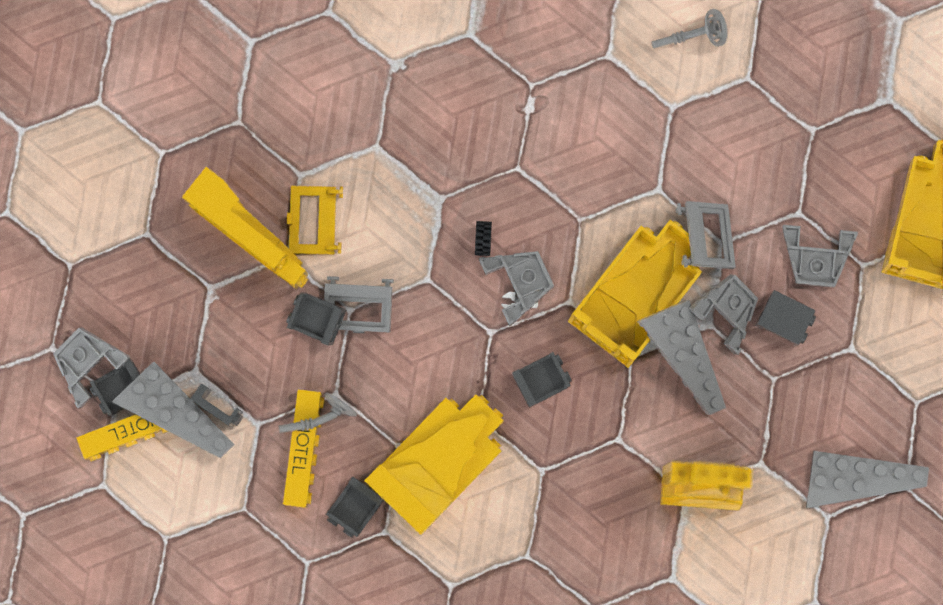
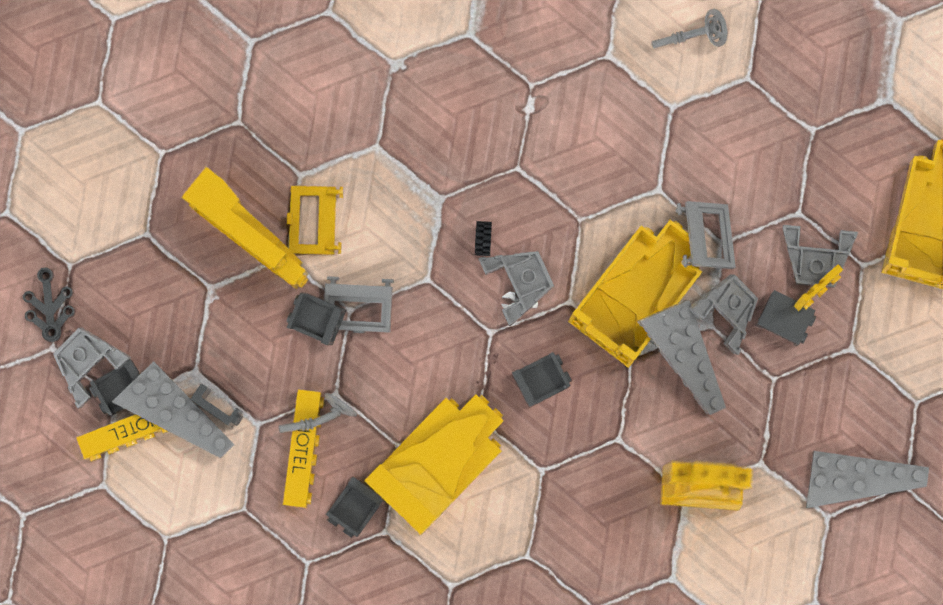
(49, 307): none -> dark grey plant
(819, 289): none -> yellow wing

